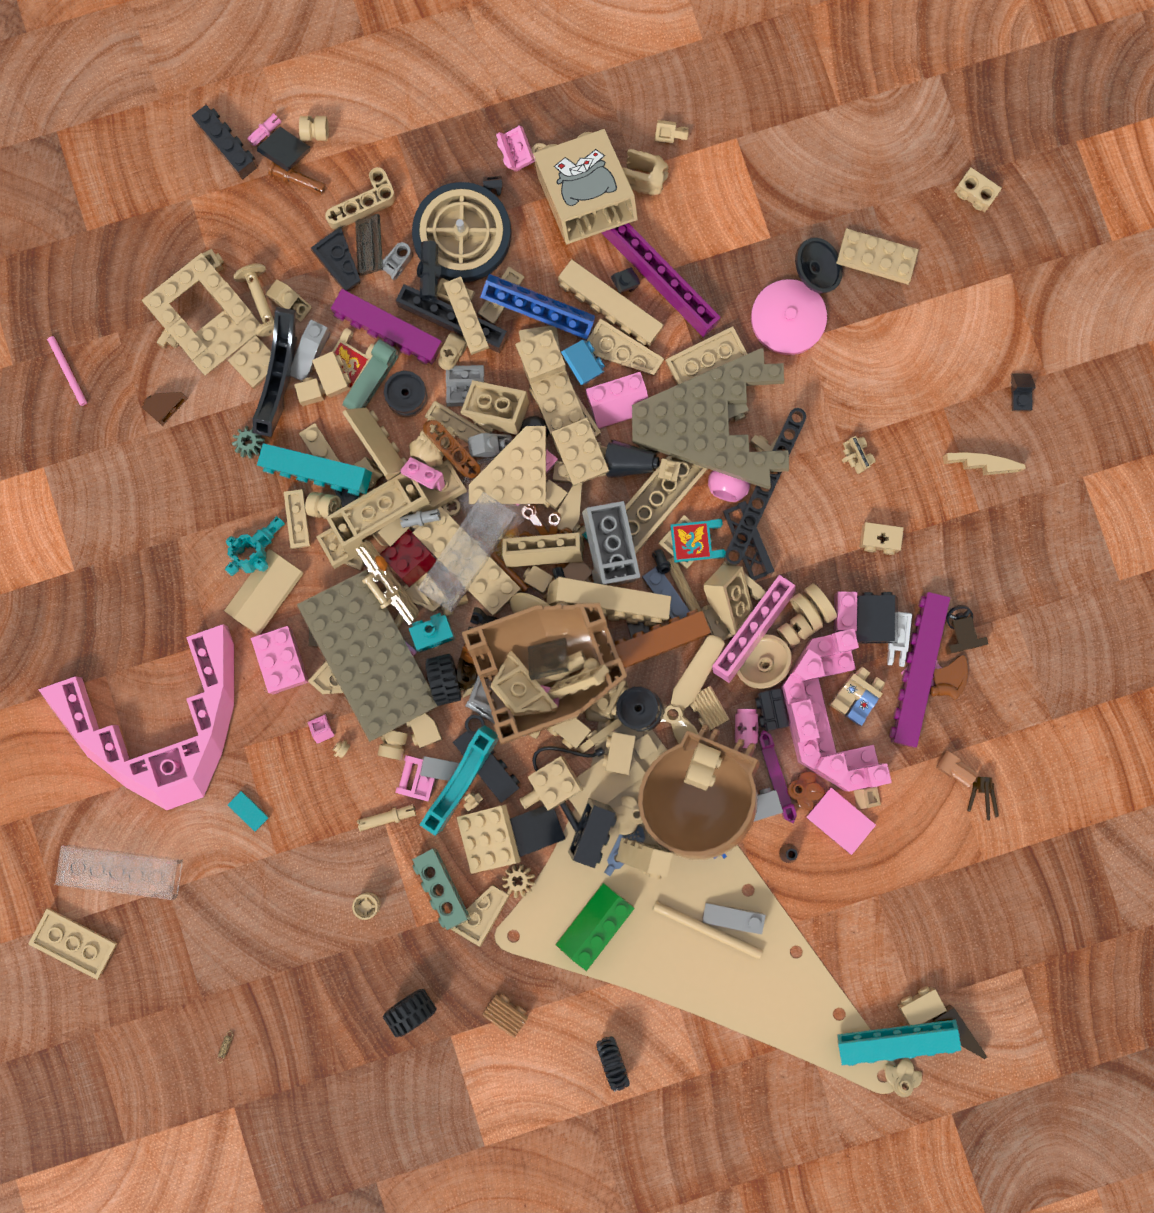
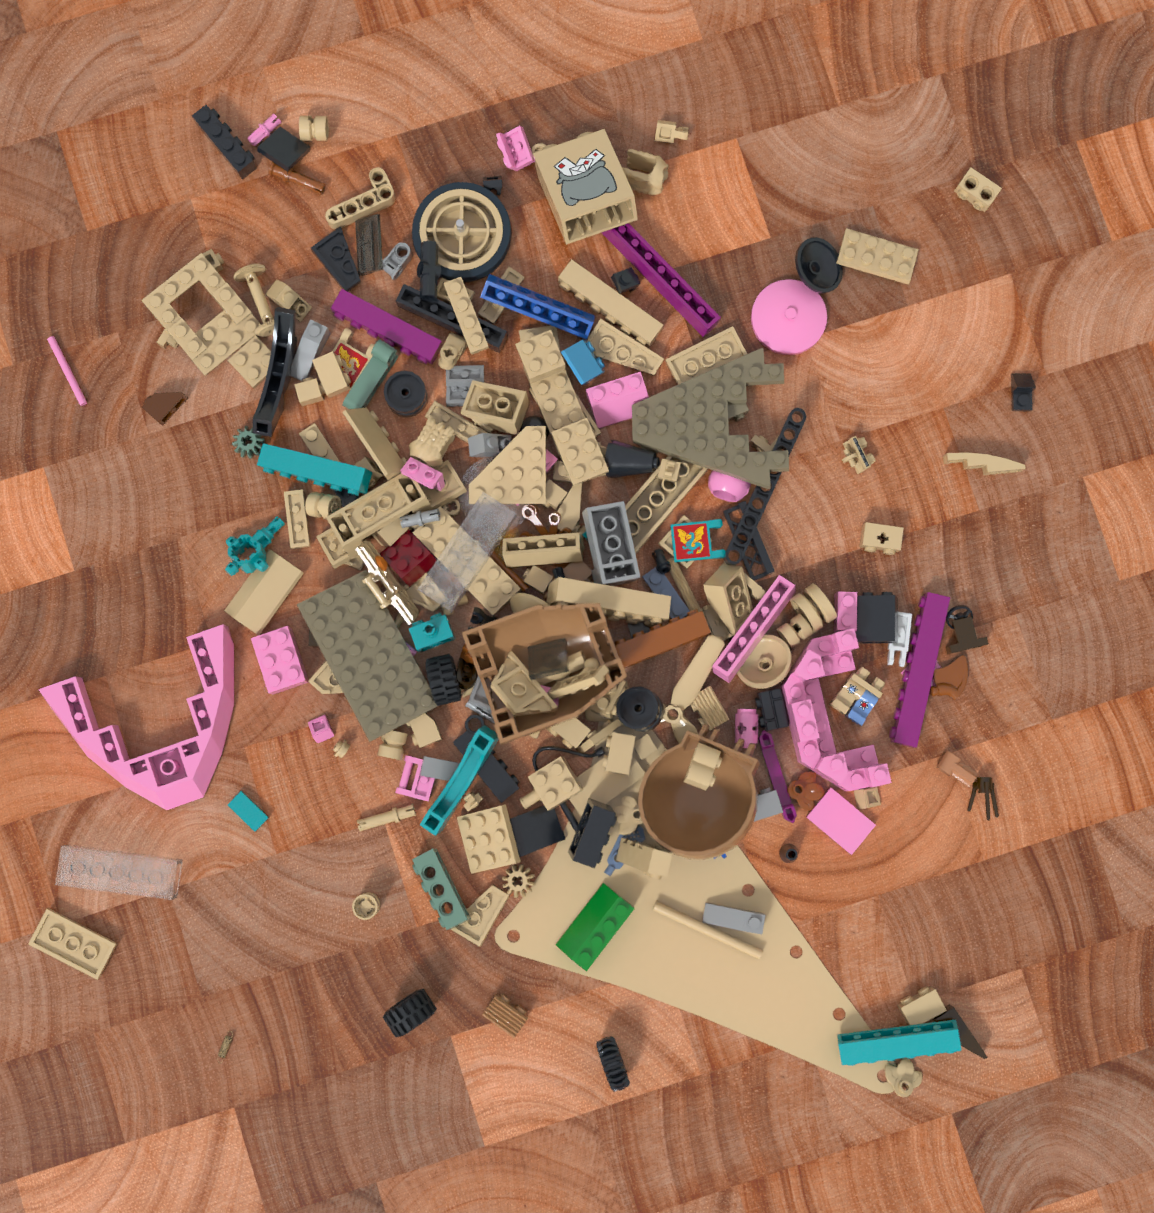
(451, 449): dark orange beam -> none

